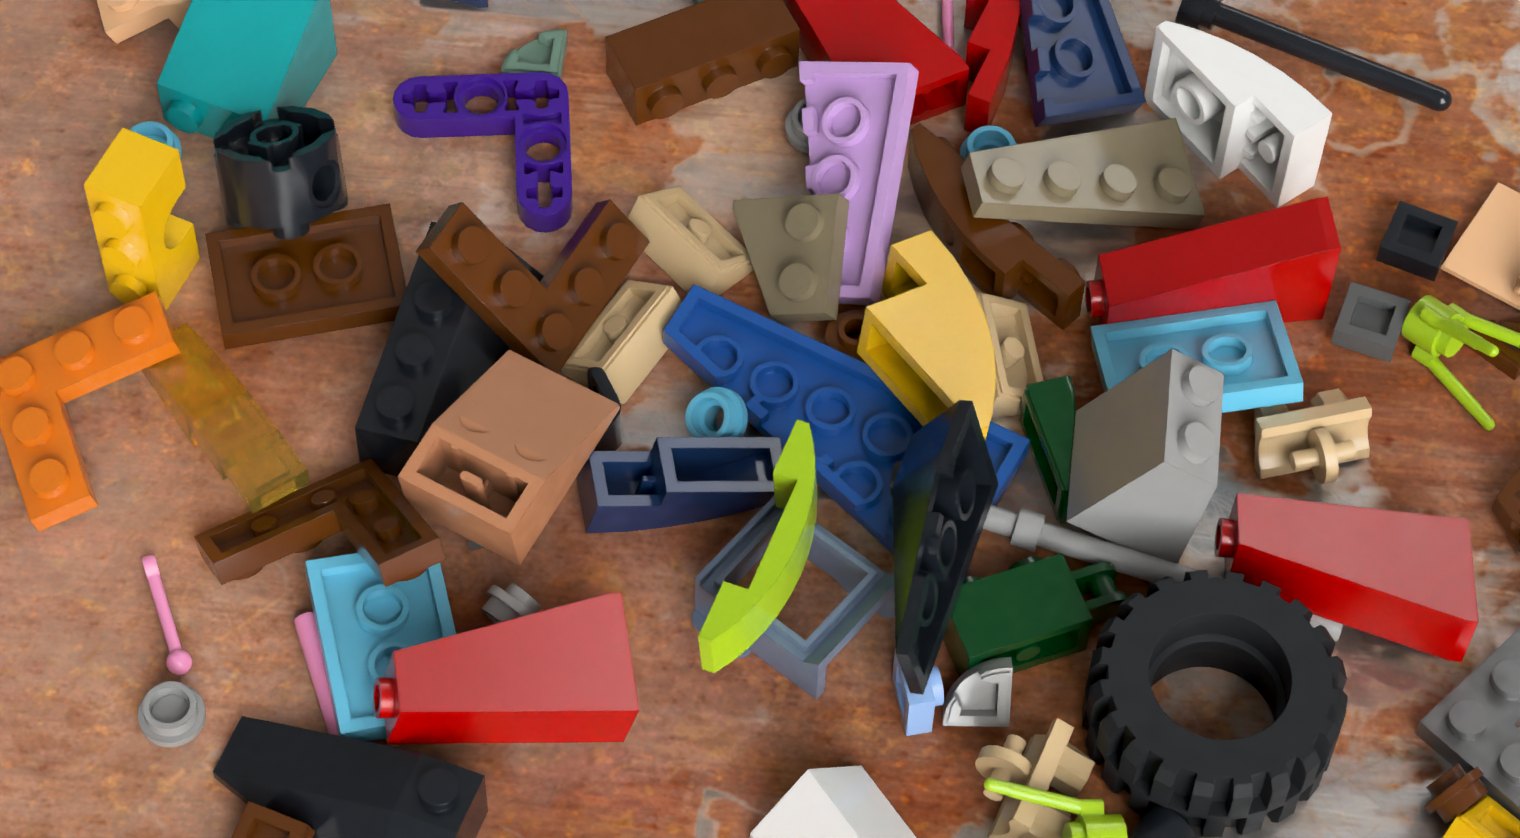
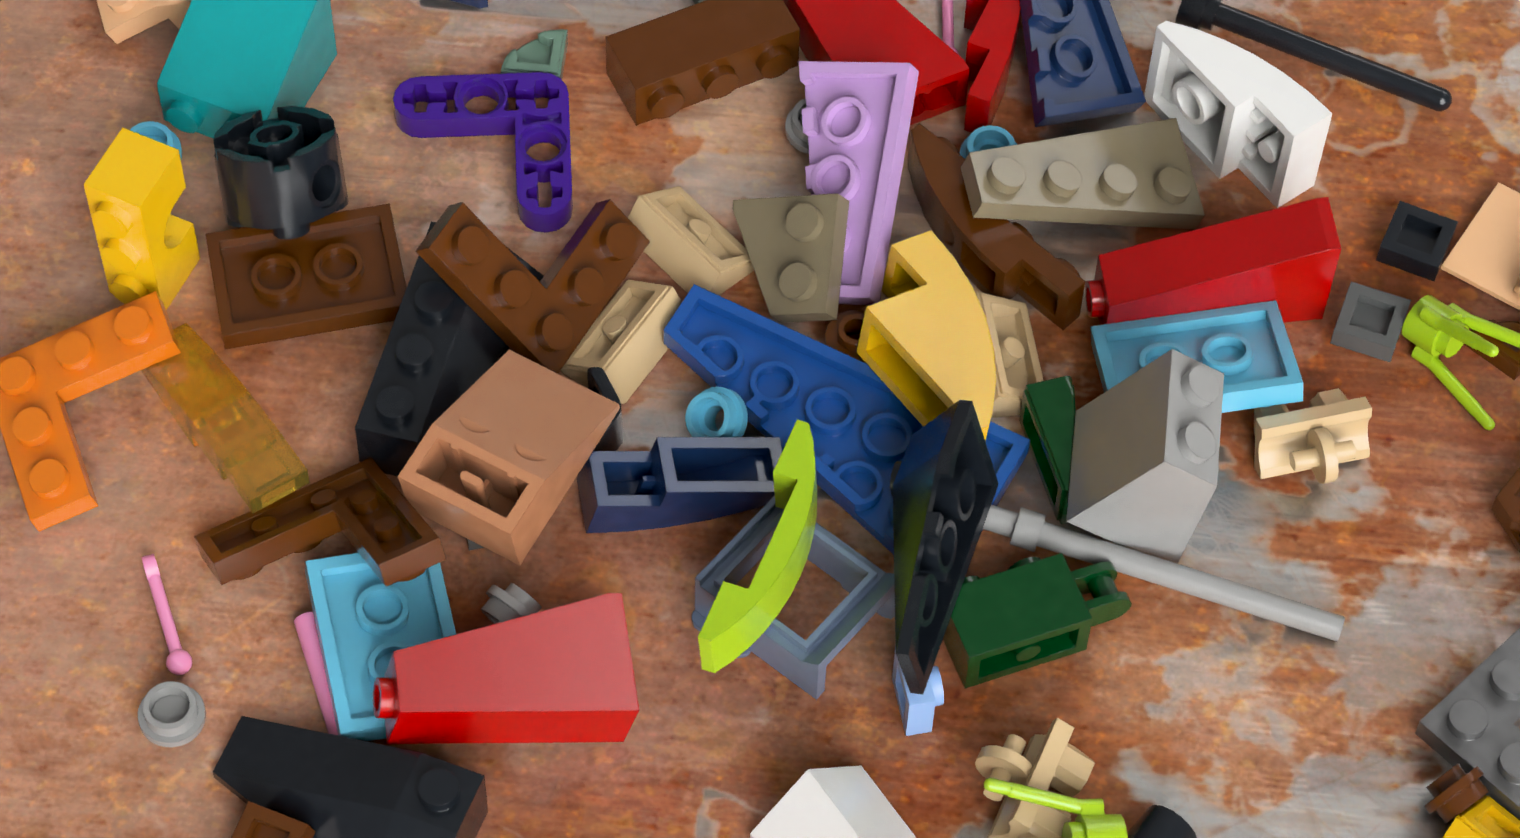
(981, 696): light grey tile -> none
(1229, 629): black tyre -> none
(1360, 567): slope -> none

